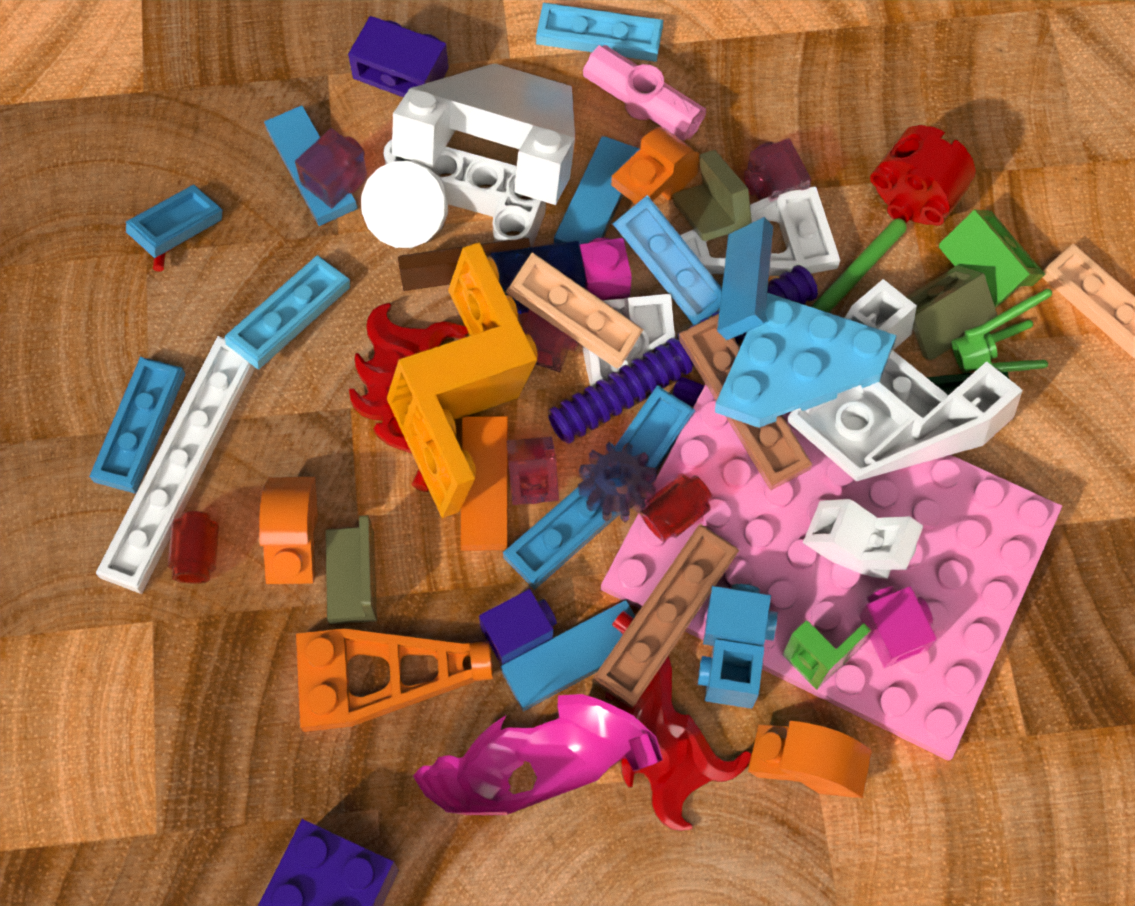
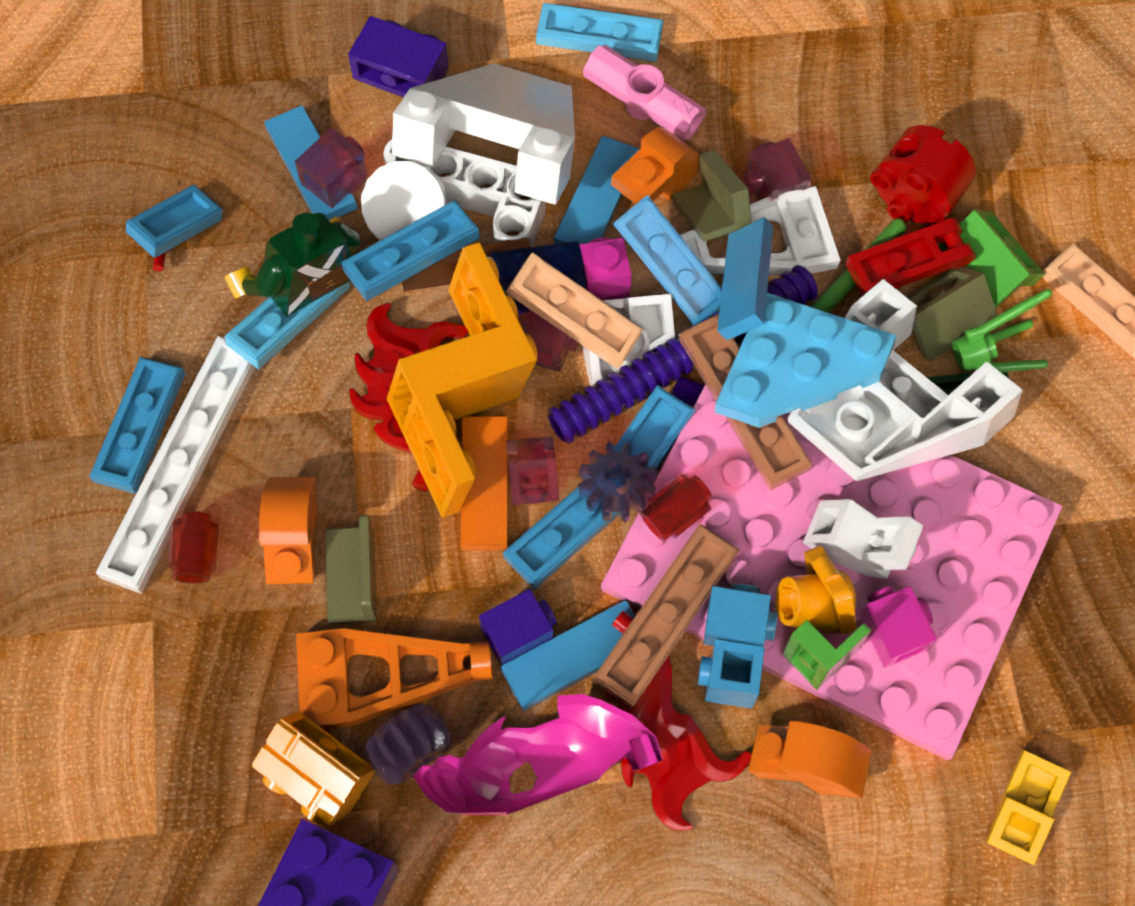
(300, 263): none -> dark green torso
(312, 769): none -> light orange brick
(407, 743): none -> clear purple gear
(410, 250): none -> dark azure tile
(820, 596): none -> light orange piece
(911, 257): none -> red plate
(1027, 807): none -> yellow slope

